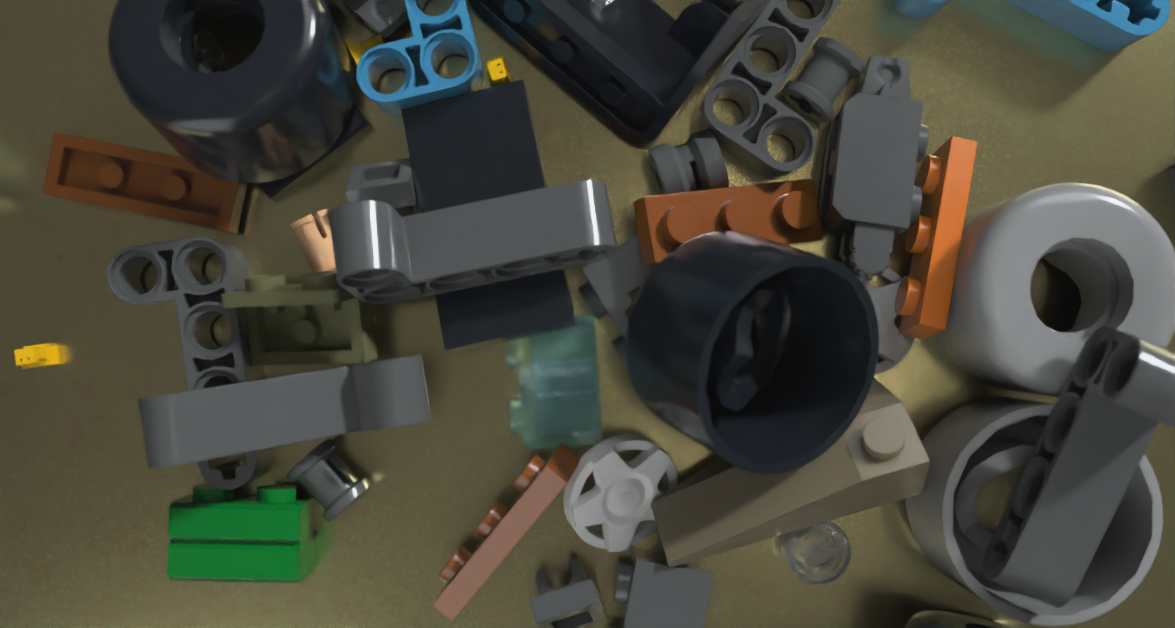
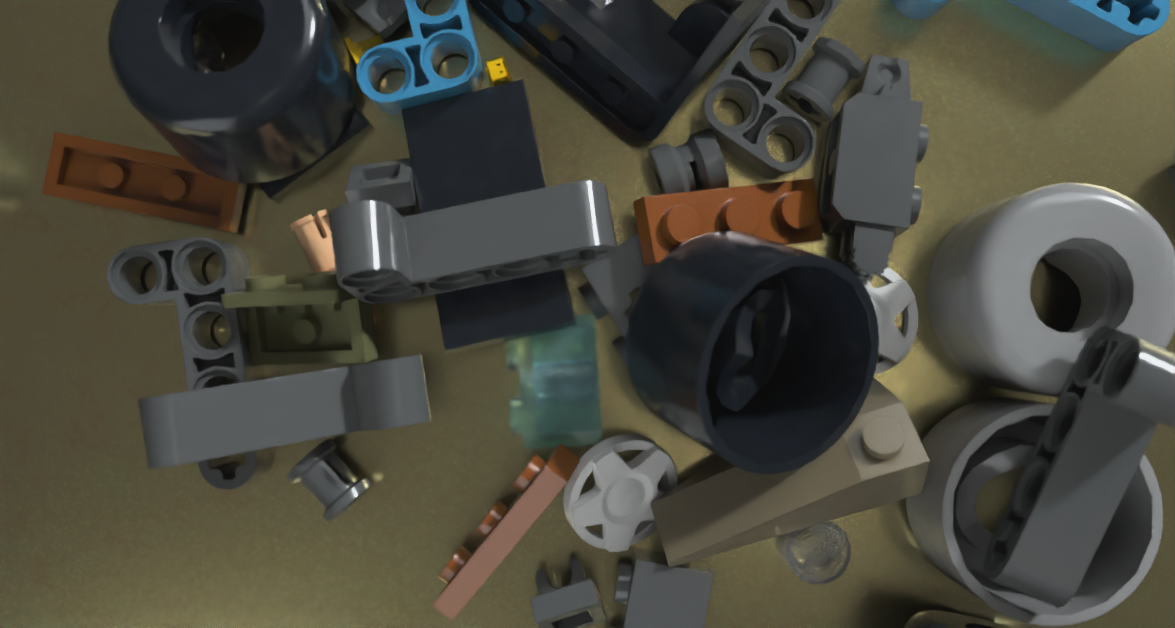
(37, 356): yellow piece -> none
(241, 536): green brick -> none
(936, 239): orange plate -> none

